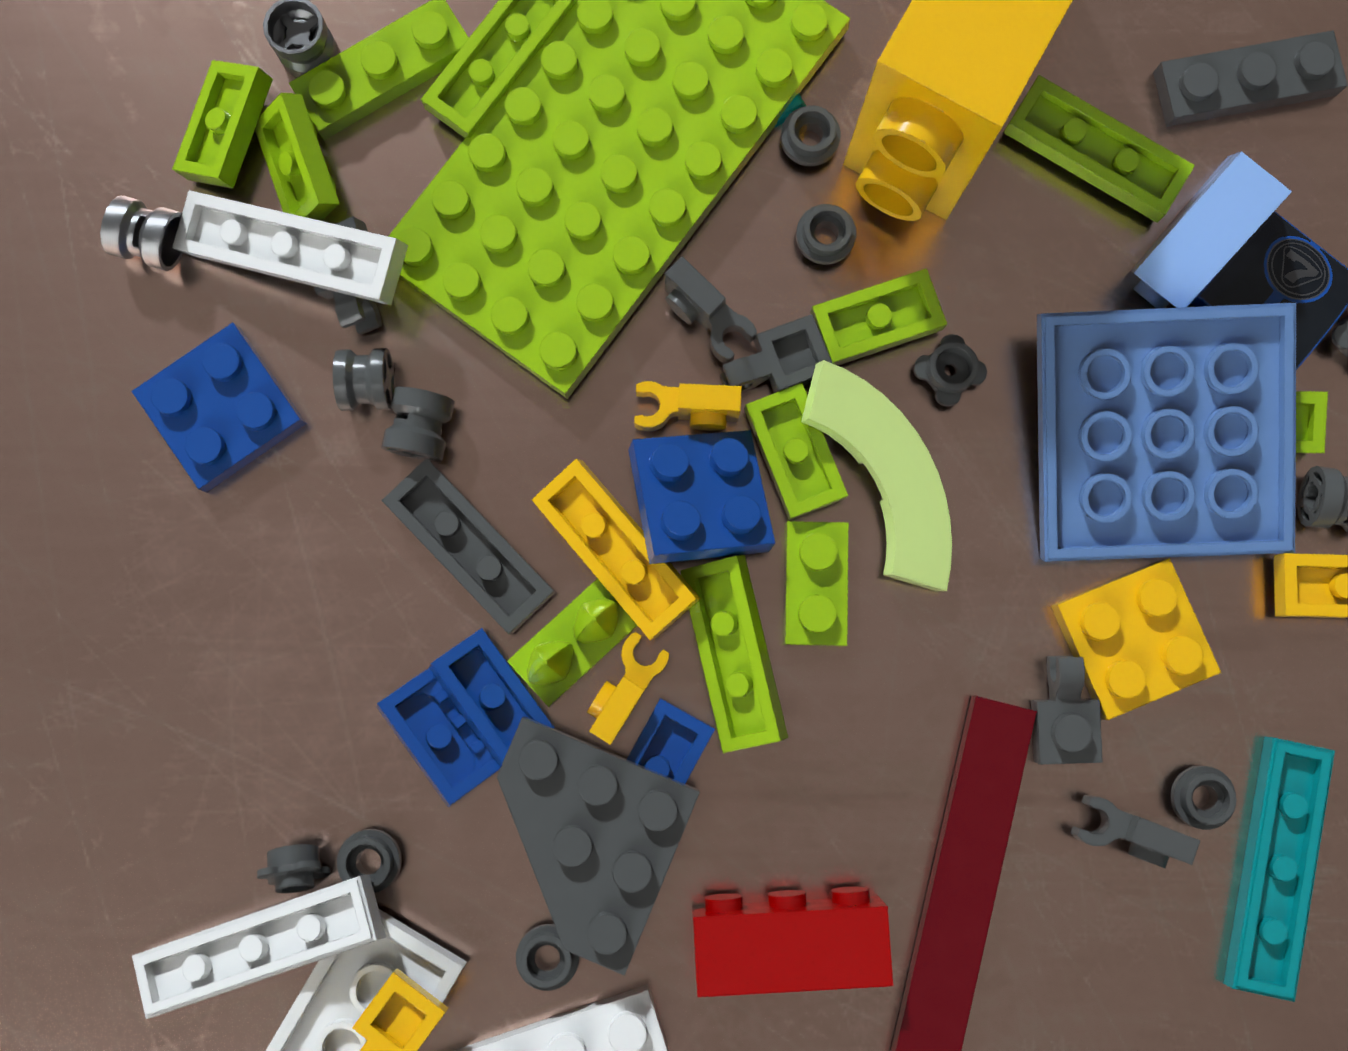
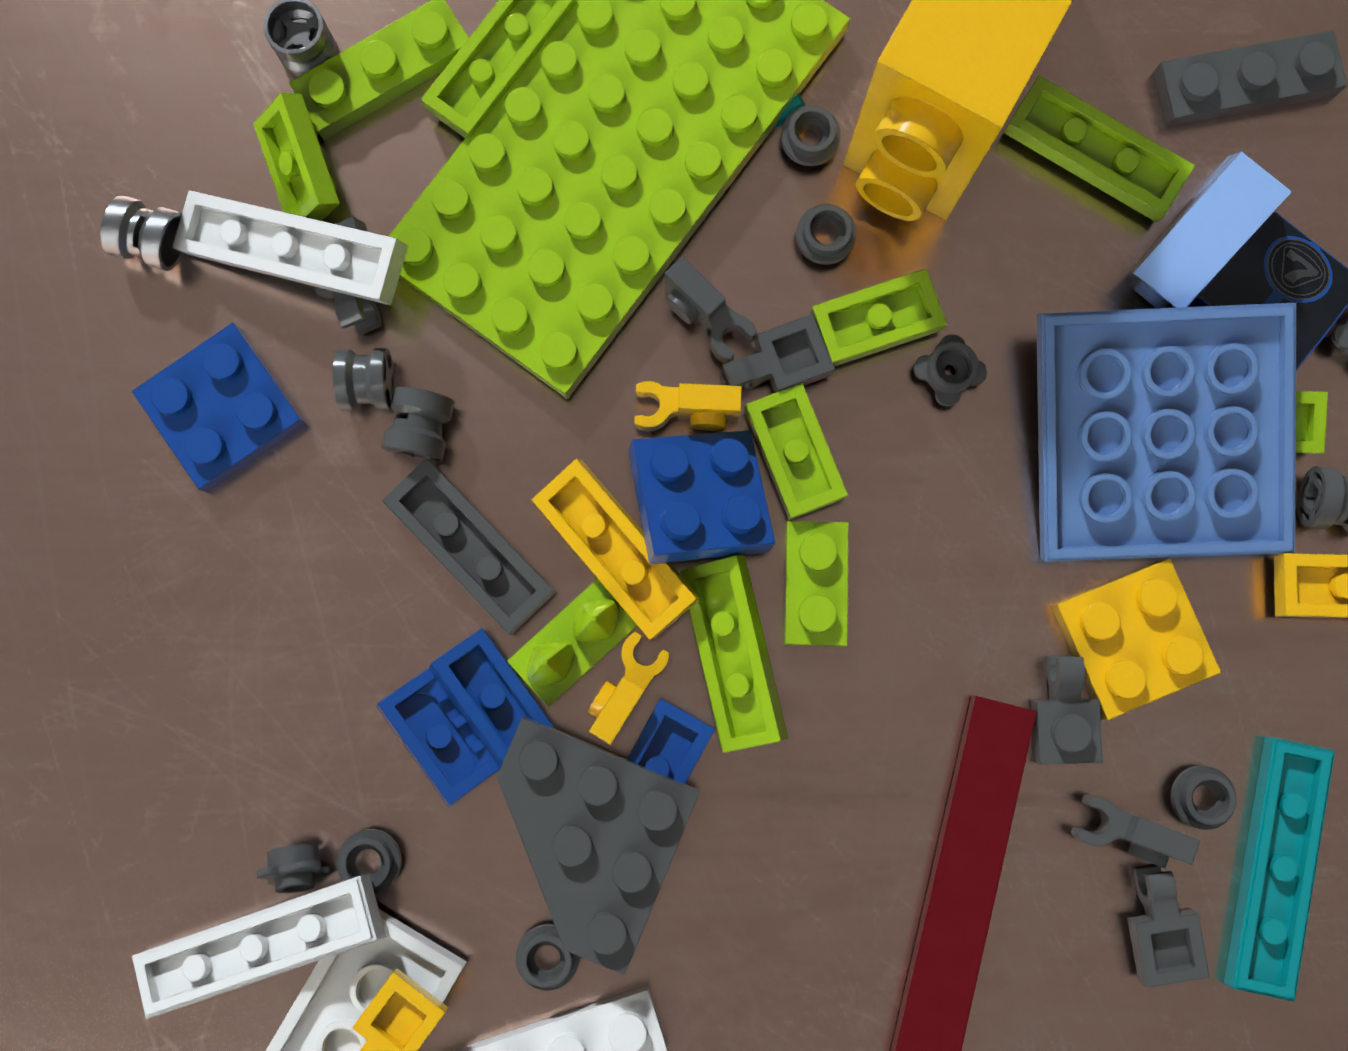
(222, 123): lime plate -> none
(791, 943): red brick -> none
(899, 463): yellowish green tile -> none
(1166, 939): none -> dark grey plate

